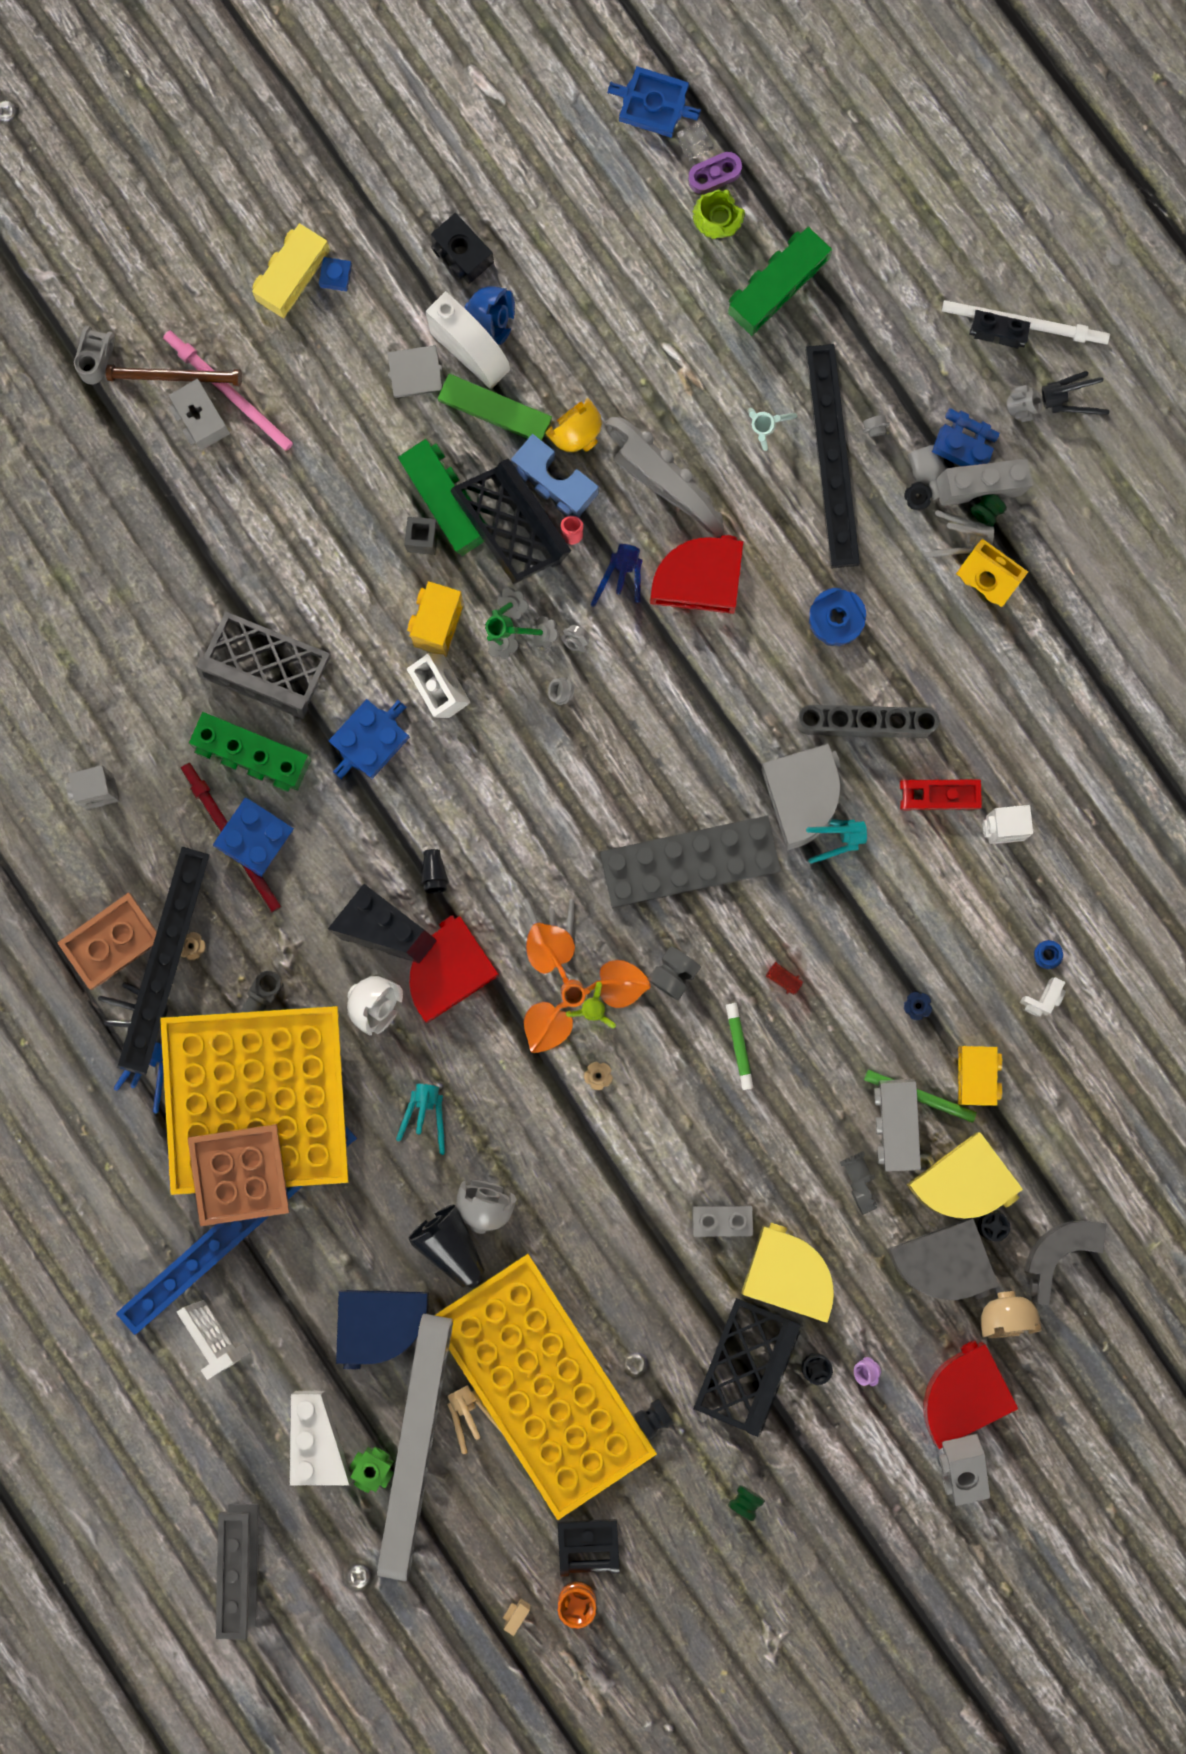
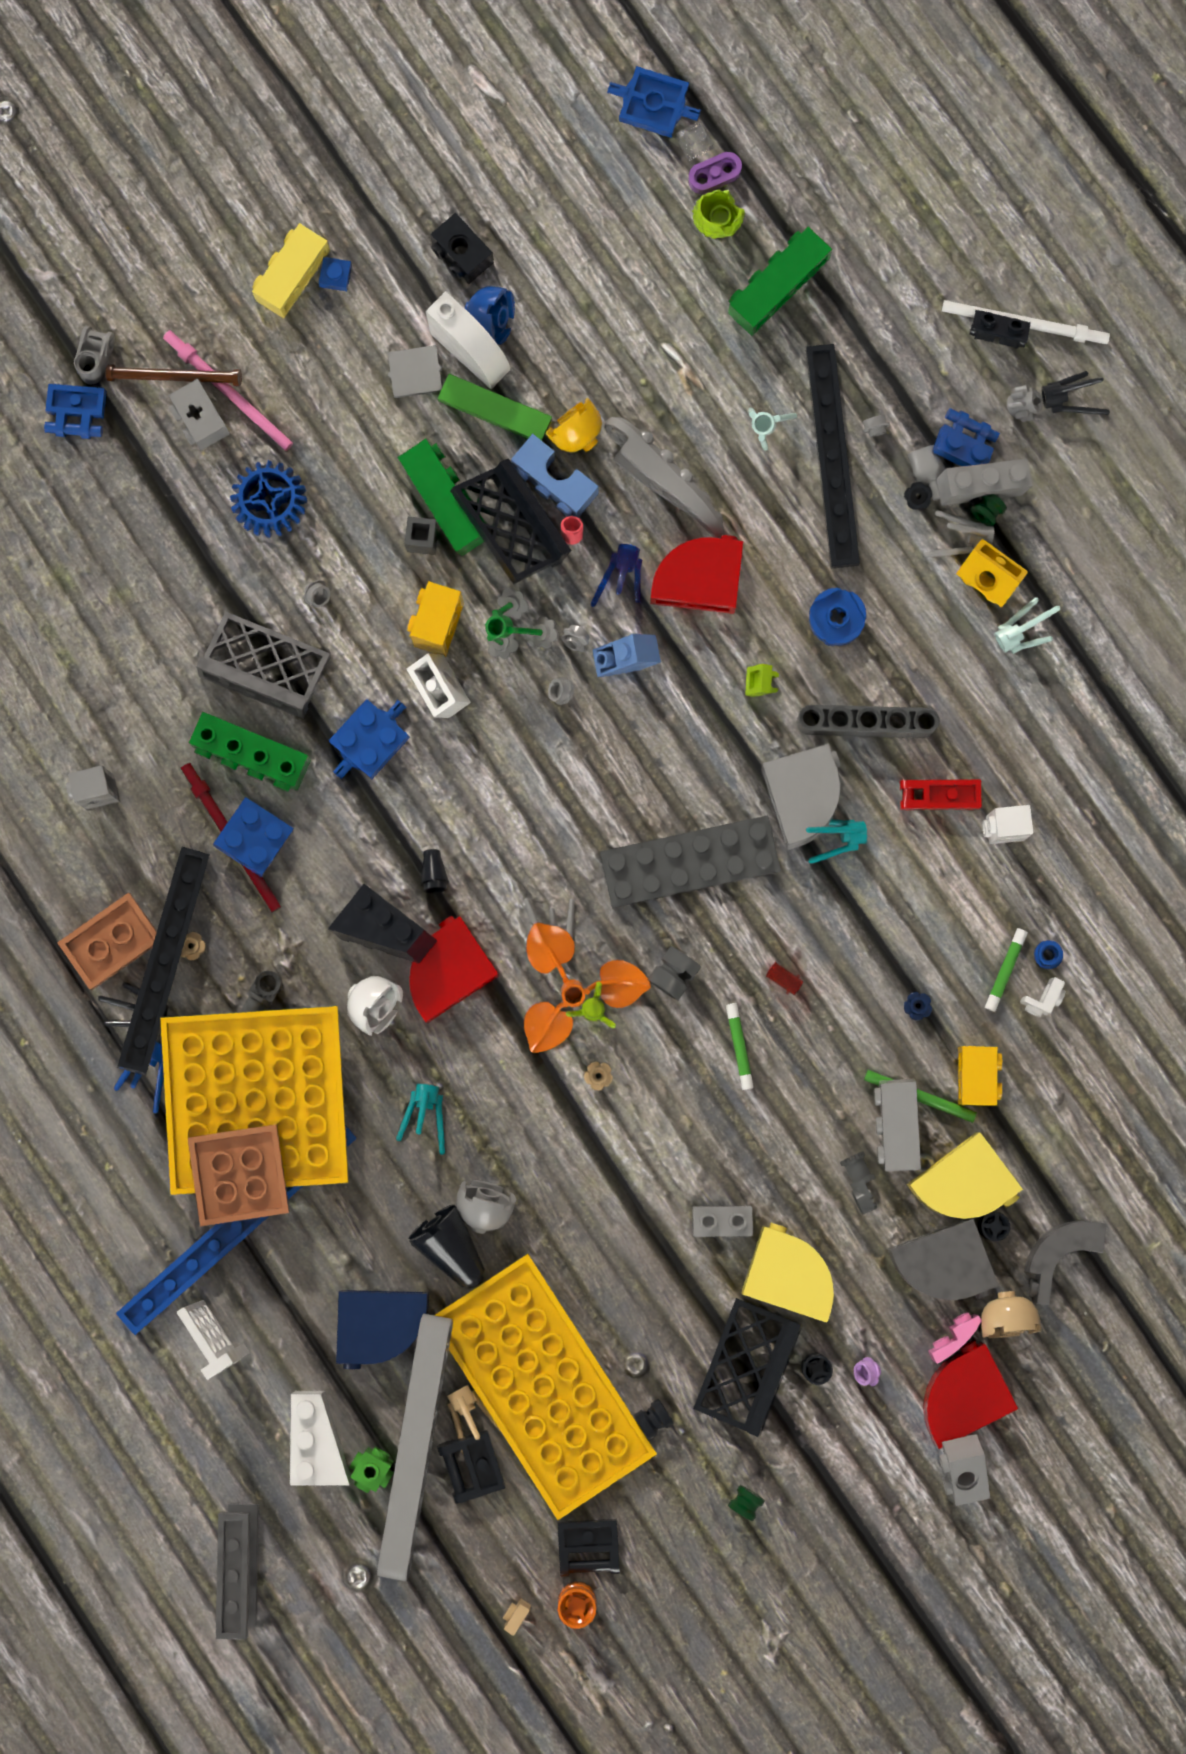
(77, 402): none -> blue plate
(259, 503): none -> blue gear
(316, 594): none -> light grey plate
(481, 1465): none -> black plate
(626, 655): none -> medium blue slope
(759, 680): none -> lime tile
(962, 1330): none -> bright pink slope
(1006, 970): none -> bright green bar
(1010, 636): none -> light aqua plant

